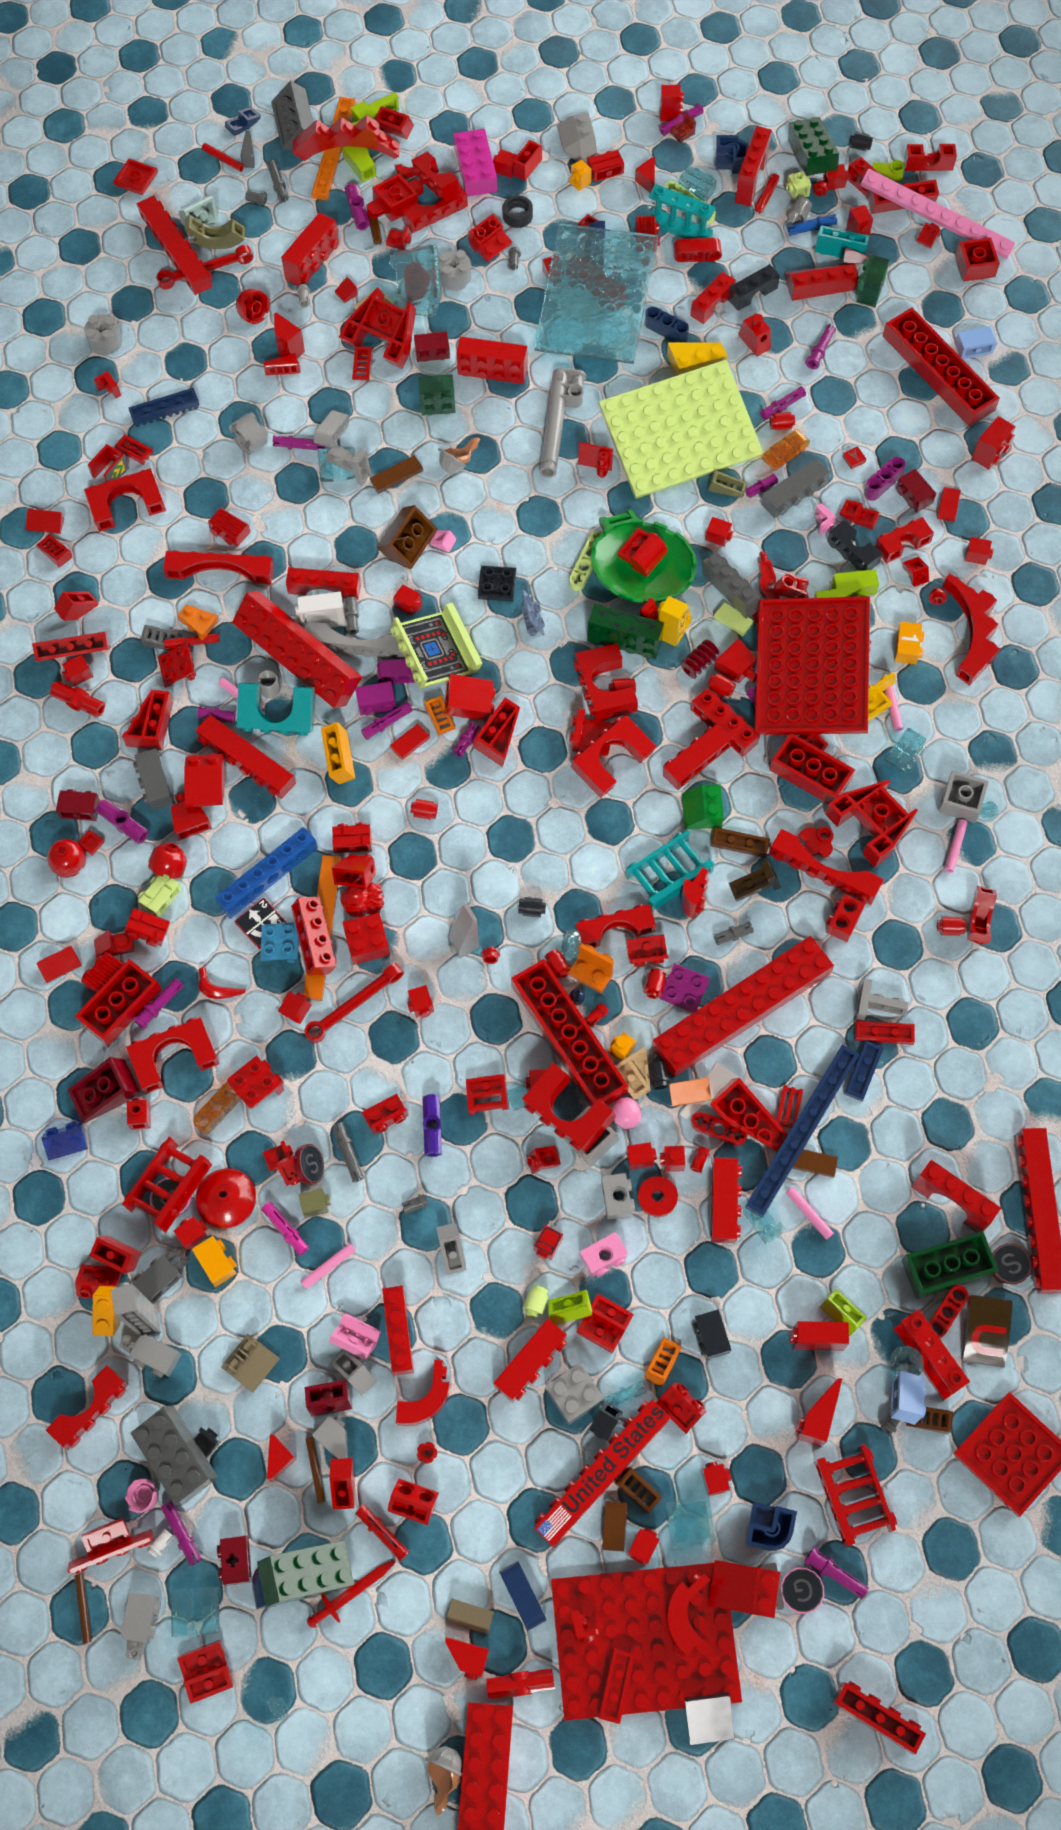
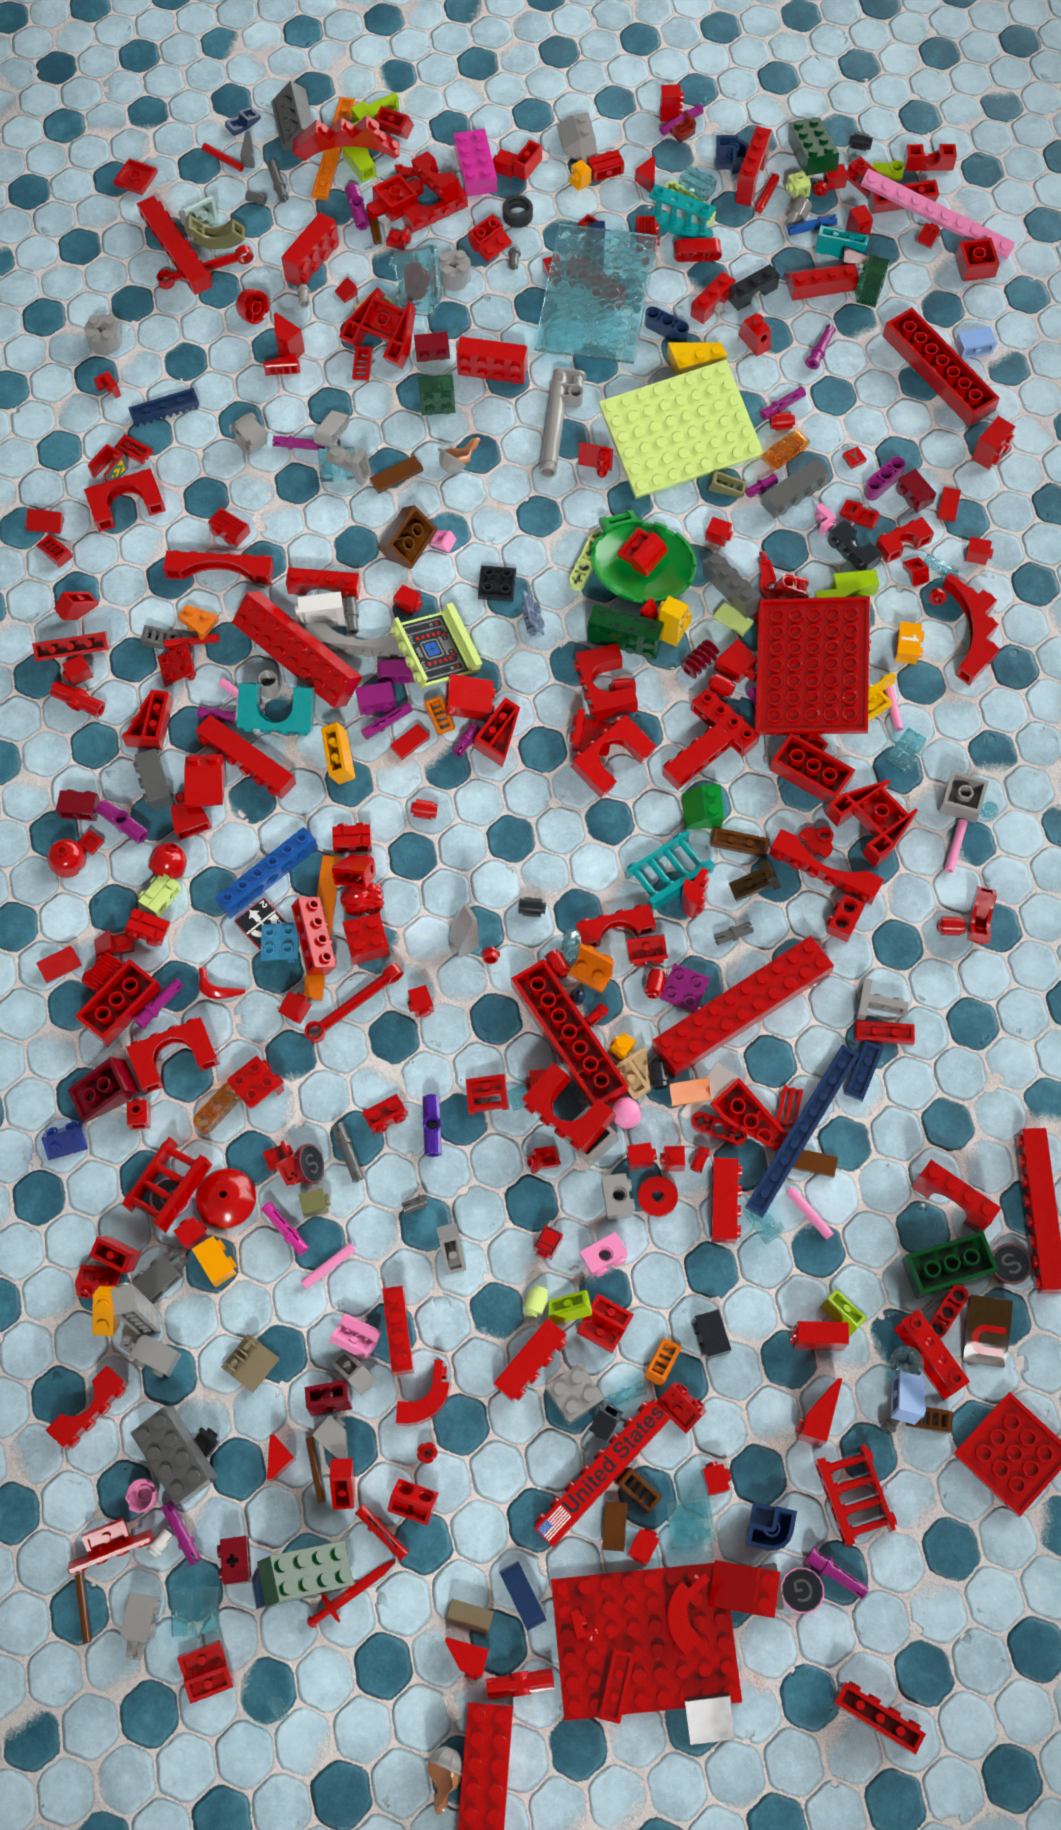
(940, 567): none -> clear light blue pin

